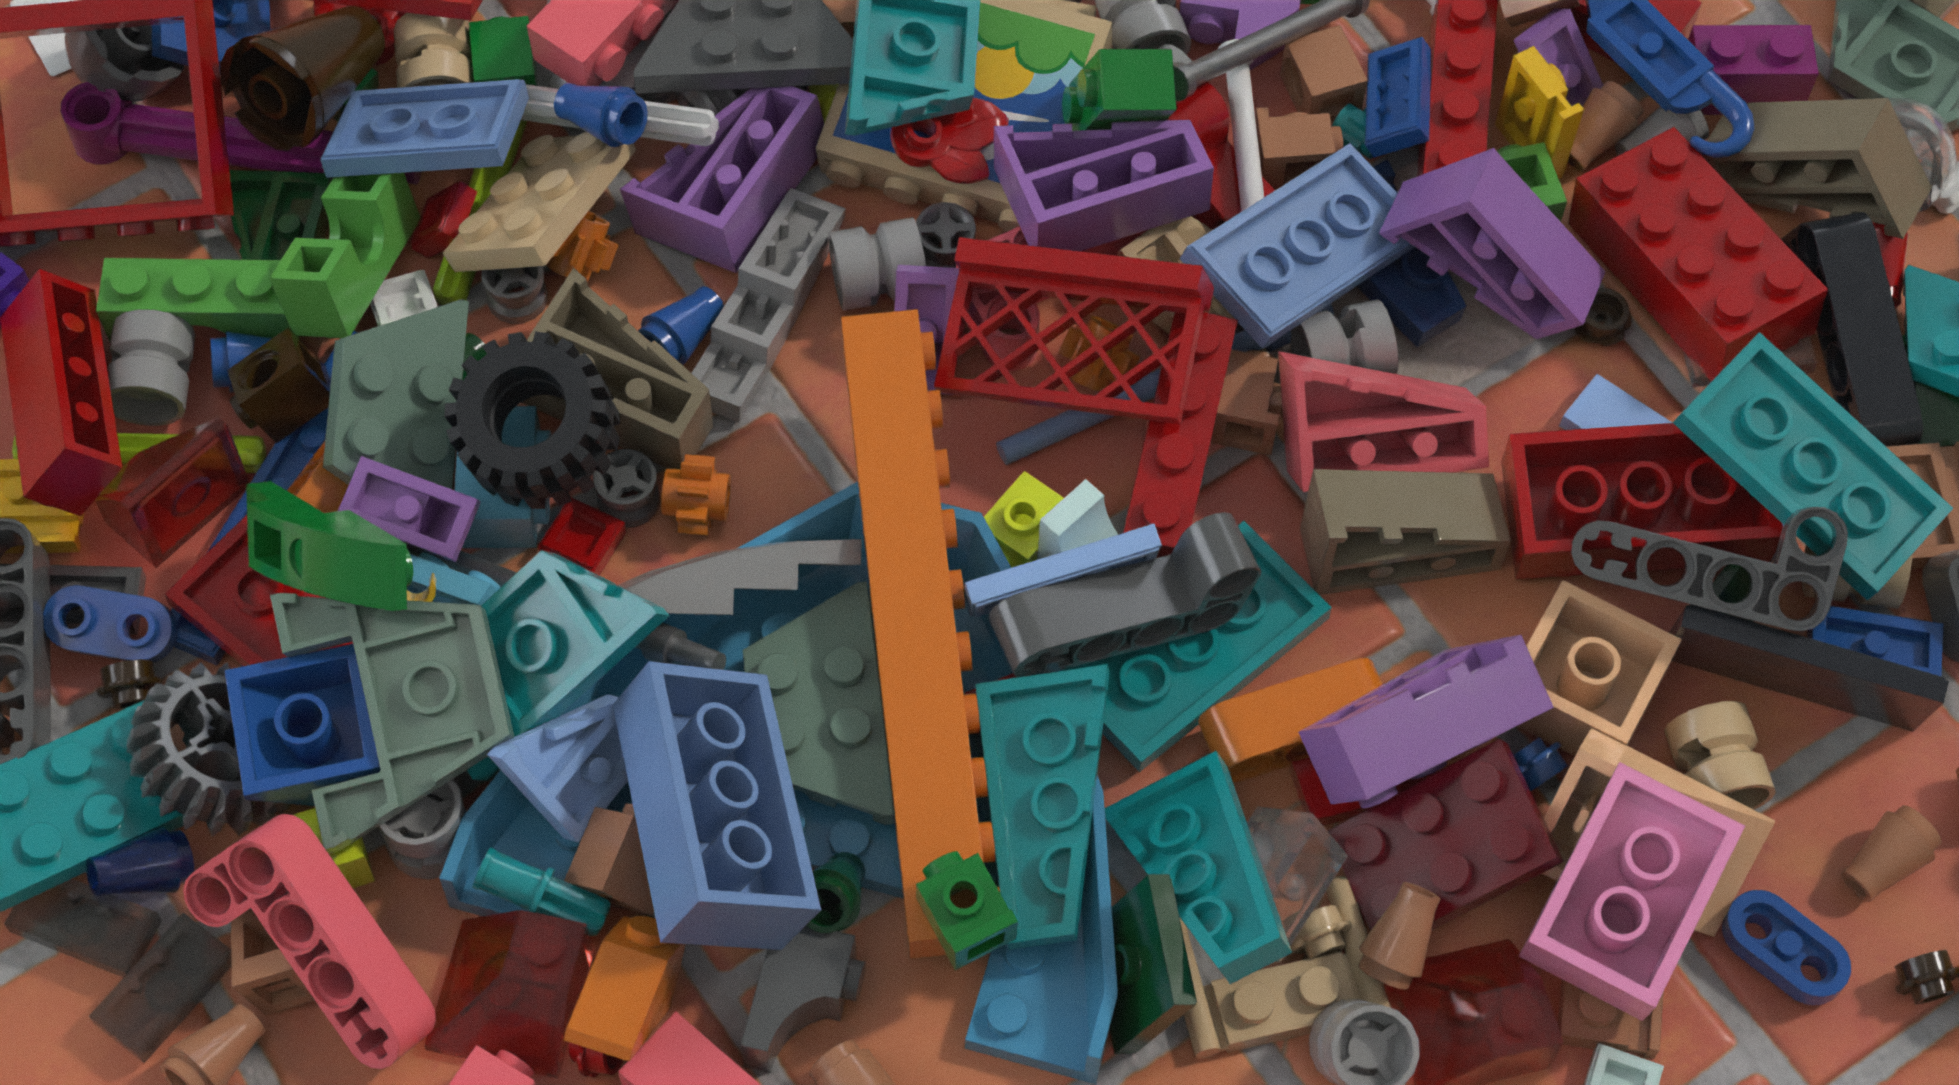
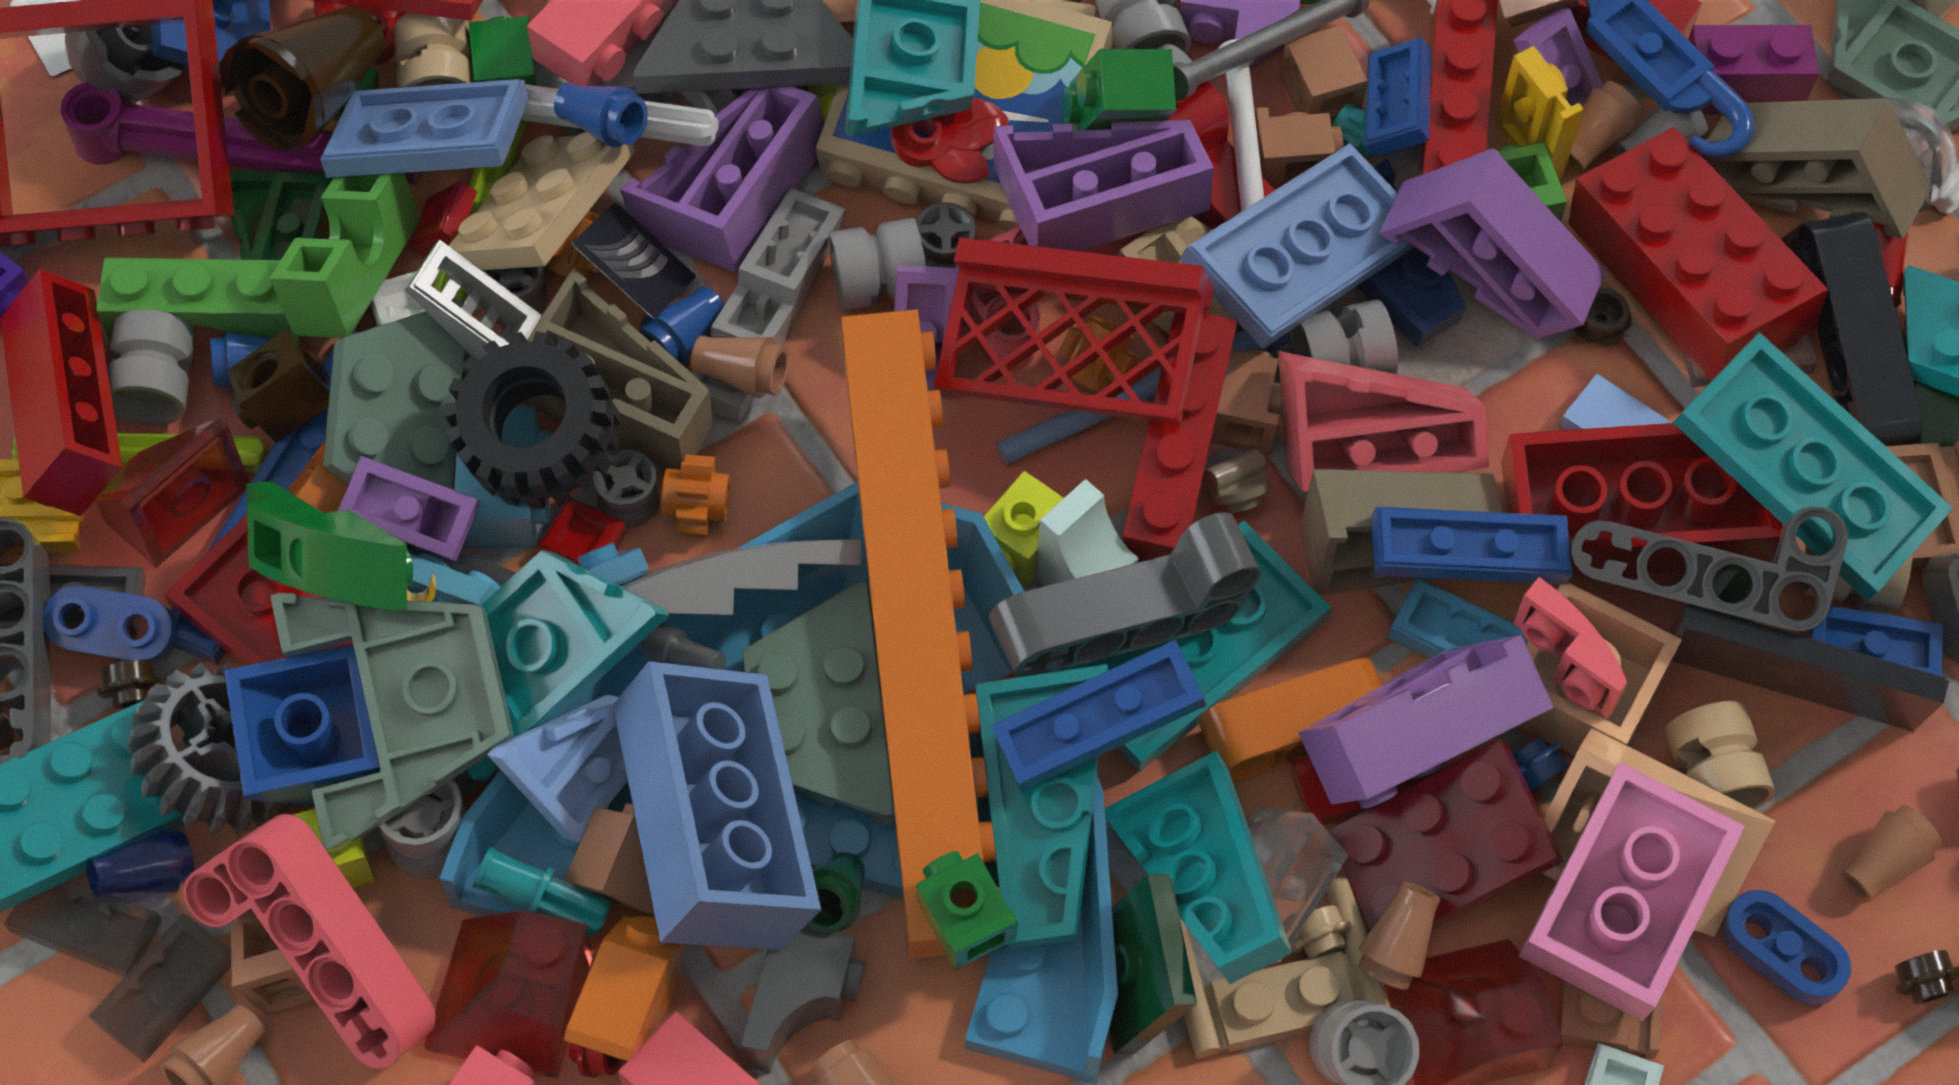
(497, 301): none -> light grey slope
(614, 565): none -> dark azure plate
(634, 260): none -> black sticker
(743, 362): none -> nougat cone
(1098, 715): none -> blue plate
(1103, 555): light blue tile -> none
(1237, 482): none -> dark tan plate
(1441, 621): none -> dark azure plate
(1470, 545): none -> blue tile
(1587, 667): none -> coral slope

